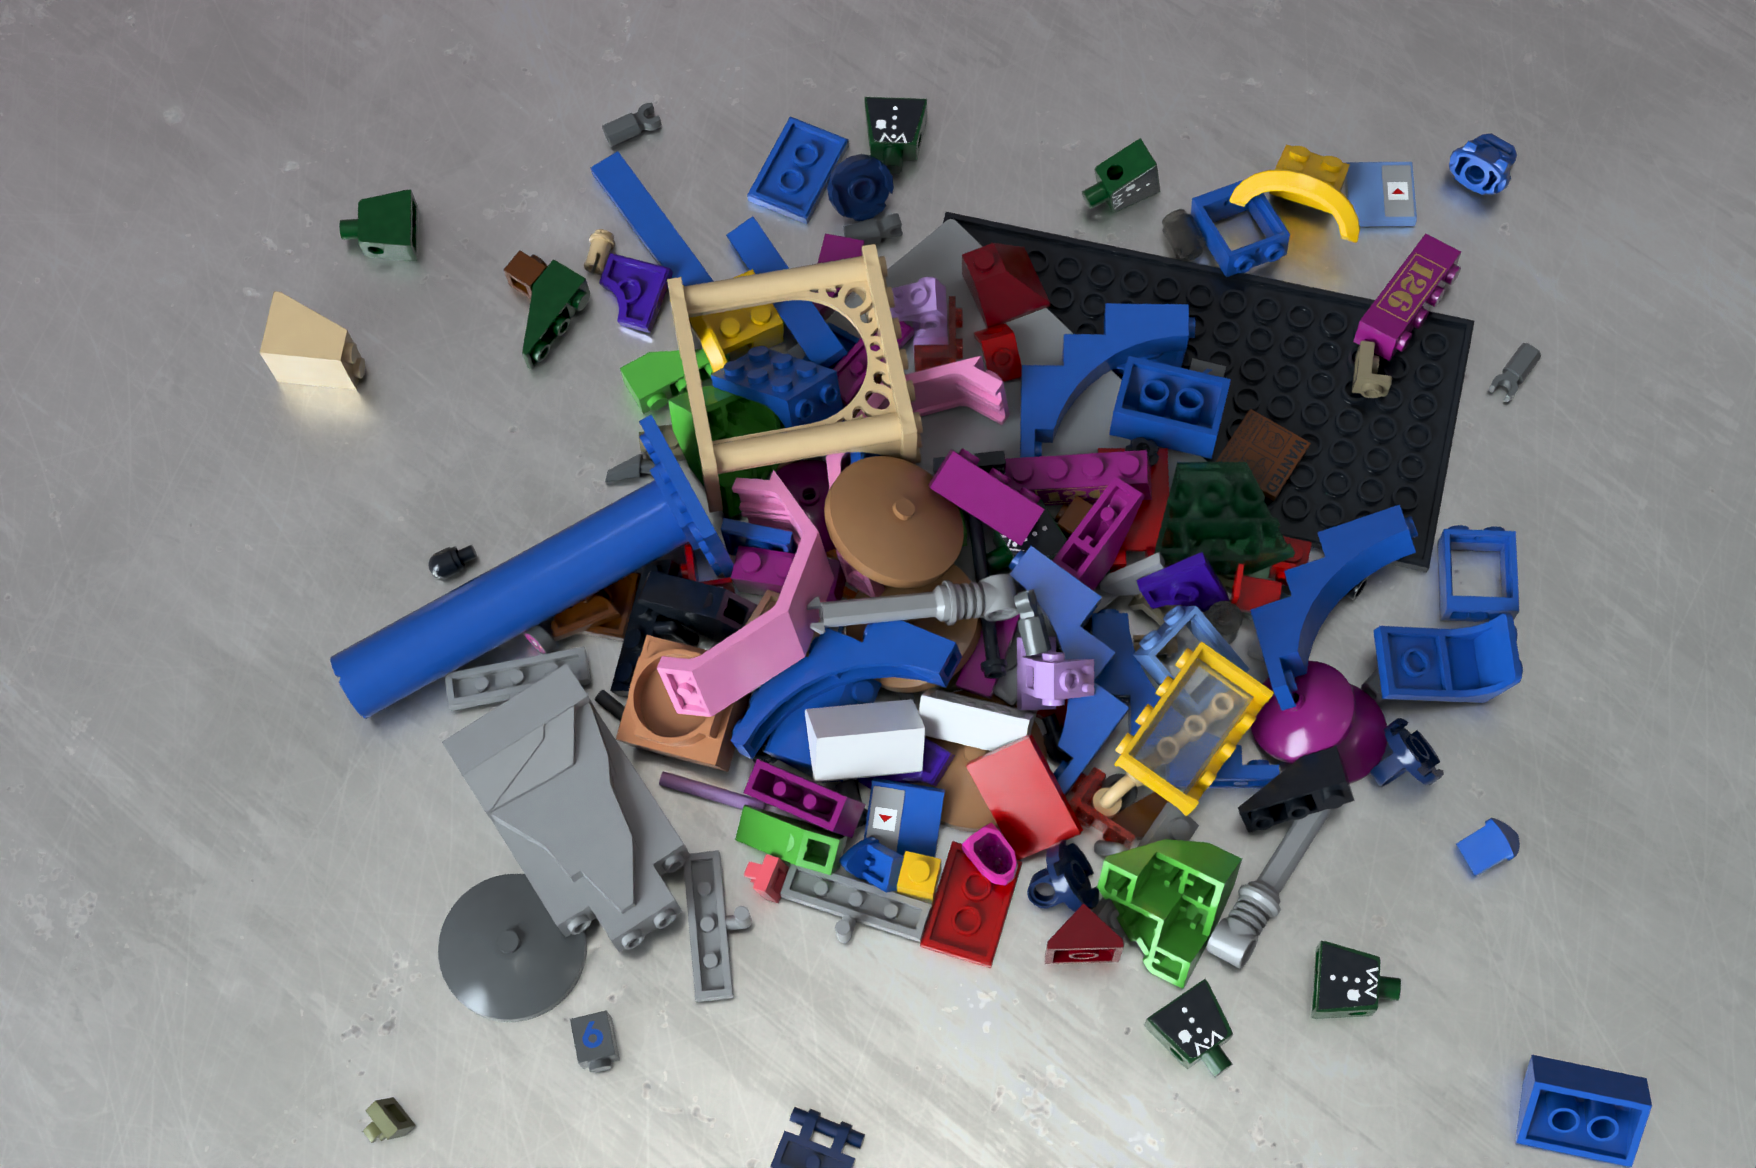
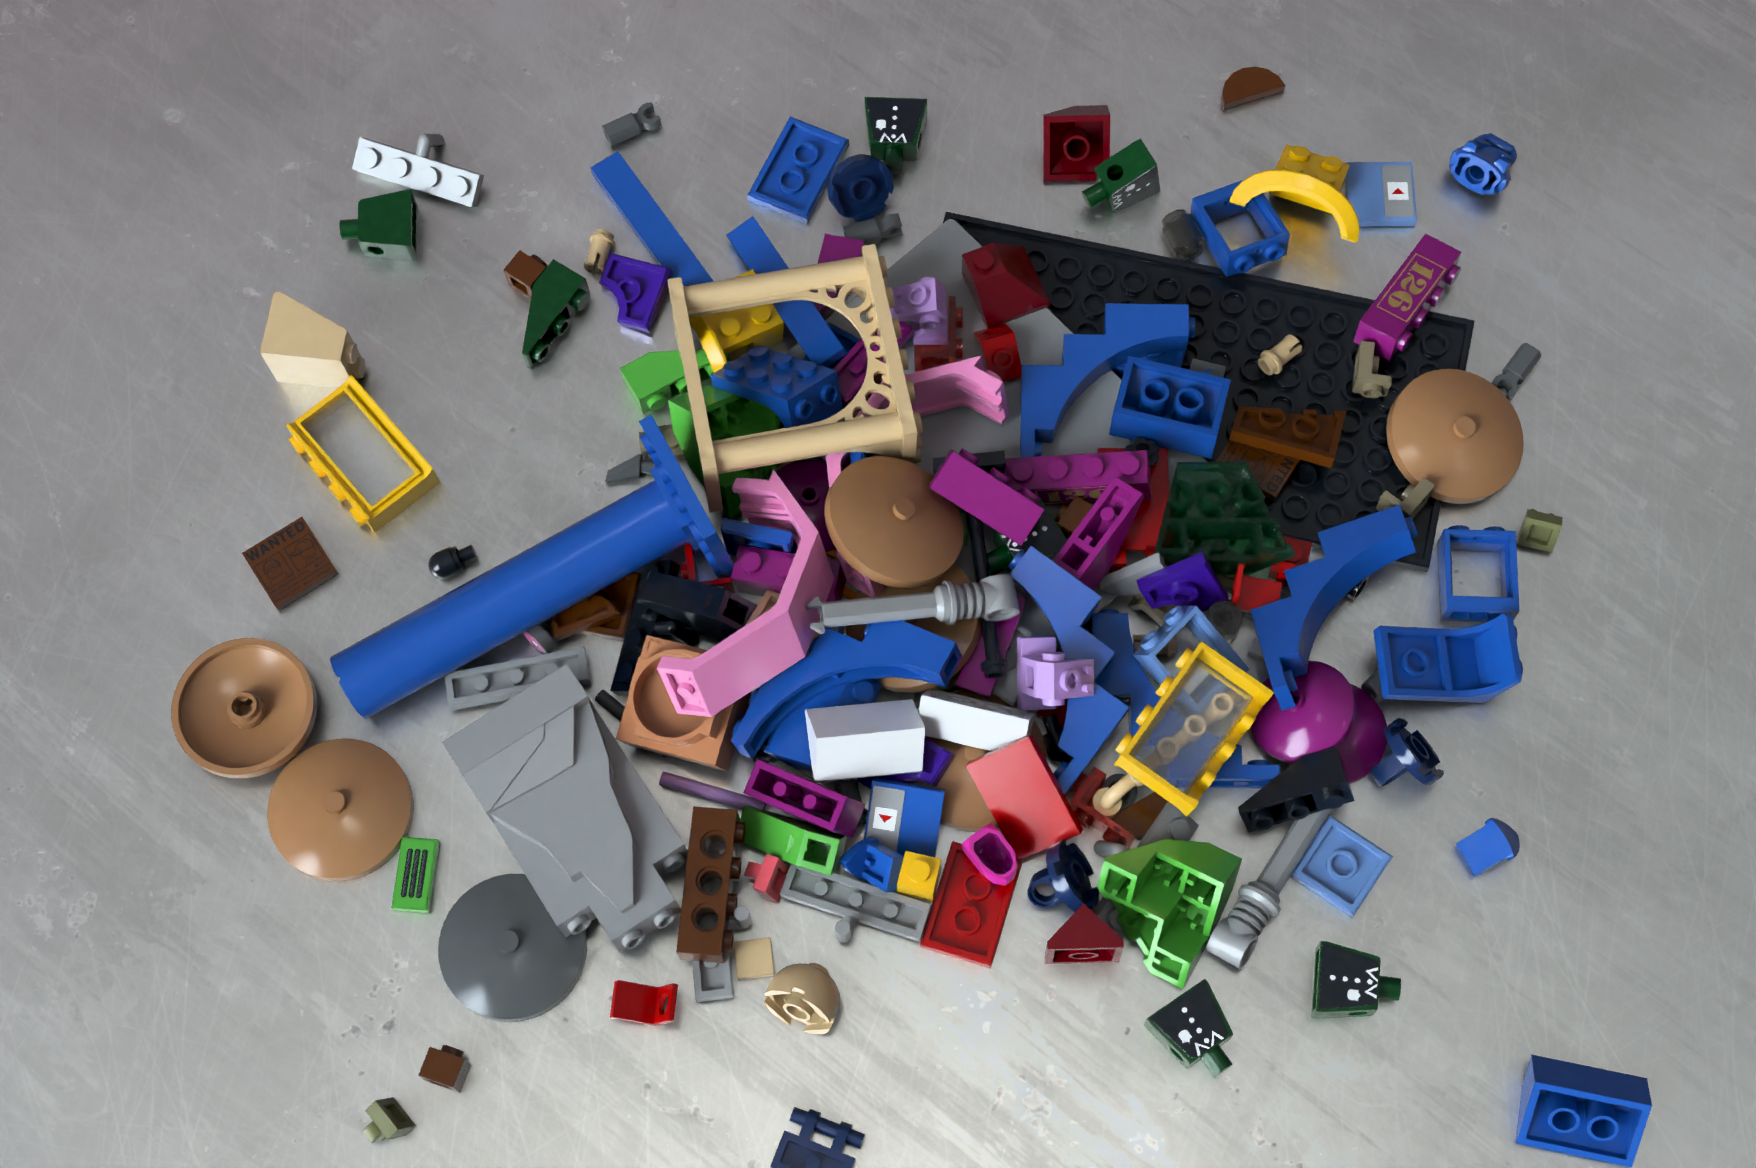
(244, 708): none -> medium nougat dish
(290, 563): none -> reddish brown tile
(340, 810): none -> medium nougat dish
(362, 455): none -> window
(415, 875): none -> bright green tile
(418, 170): none -> plate
(445, 1068): none -> reddish brown plate
(595, 1041): dark grey brick -> none
(643, 1003): none -> red bracket
(707, 827): none -> reddish brown brick
(754, 958): none -> tan tile
(805, 995): none -> tan cylinder
(1031, 624): dark grey bar -> none
(1075, 142): none -> dark red slope
(1250, 85): none -> reddish brown tile
(1273, 359): none -> tan pin
(1299, 436): none -> reddish brown wing
(1341, 866): none -> medium blue tile
(1410, 501): none -> dark tan bracket
(1455, 435): none -> medium nougat dish
(1539, 530): none -> olive tile

